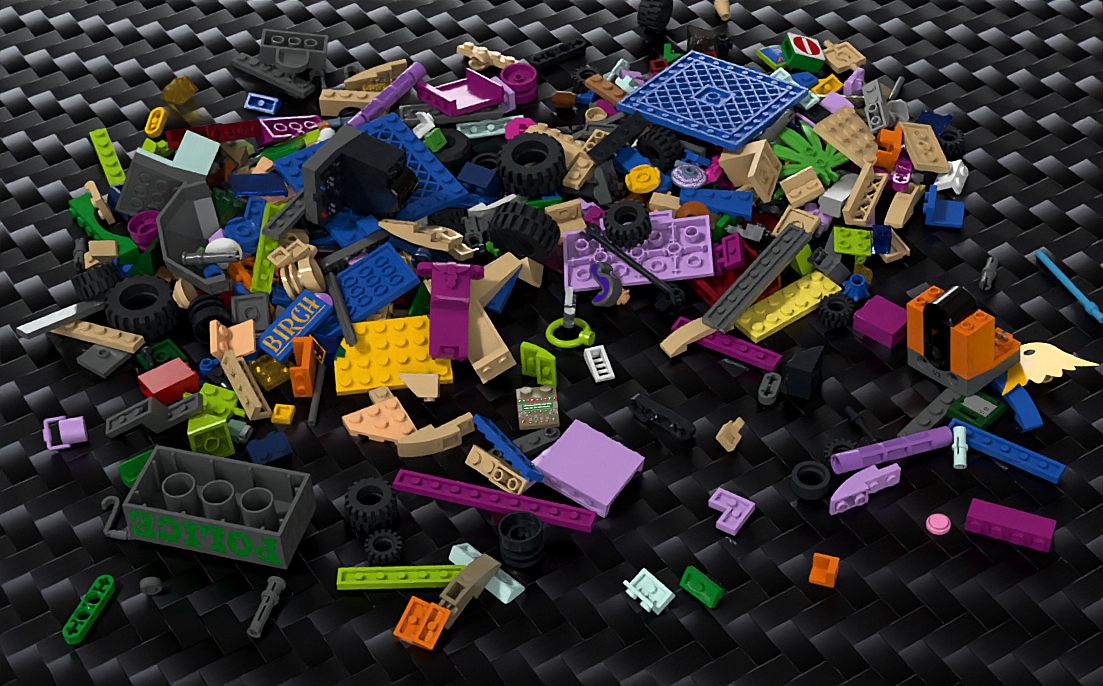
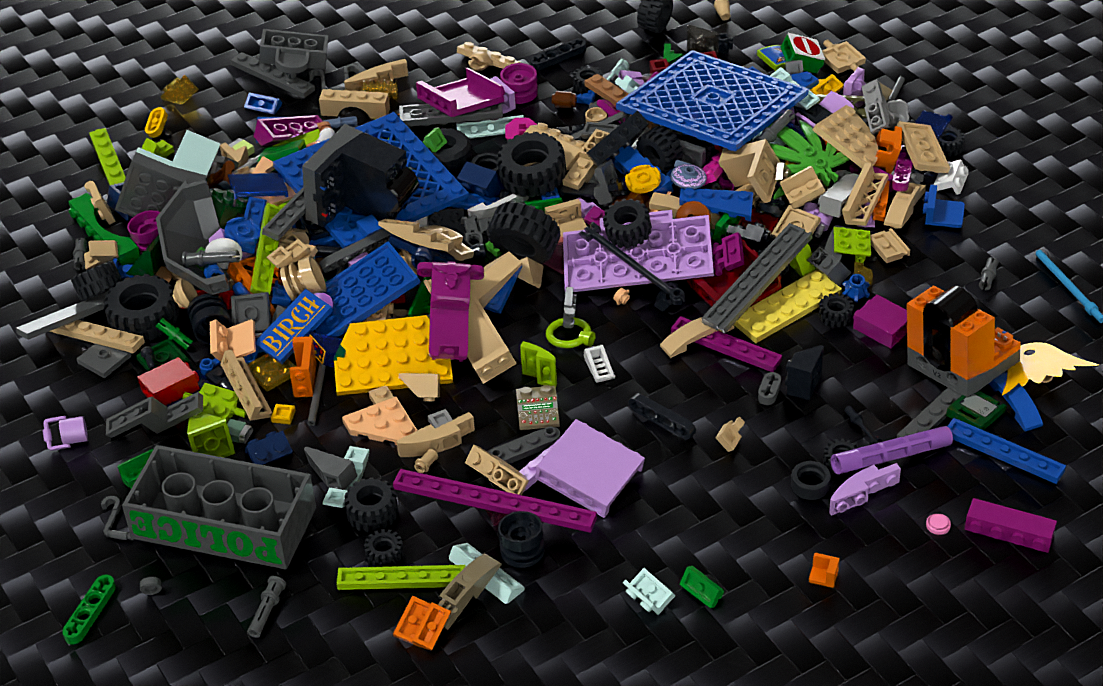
(174, 333): none -> green pin
(217, 132): dark red panel -> none
(333, 470): none -> dark grey slope
(341, 309): dark grey axle -> none
(359, 456): none -> light aqua slope
(389, 95): medium lavender piece -> none
(422, 465): none -> tan pin
(425, 126): white bracket -> none
(439, 418): none -> light grey plate
(510, 450): blue plate -> none
(610, 284): dark grey animal -> none
(695, 159): blue plate -> none
(734, 508): lavender plate -> none
(782, 172): none -> plate
(794, 67): none -> dark grey tile
(880, 208): none -> orange hinge
(881, 239): clear blue slope -> none
(959, 447): light aqua pin -> none

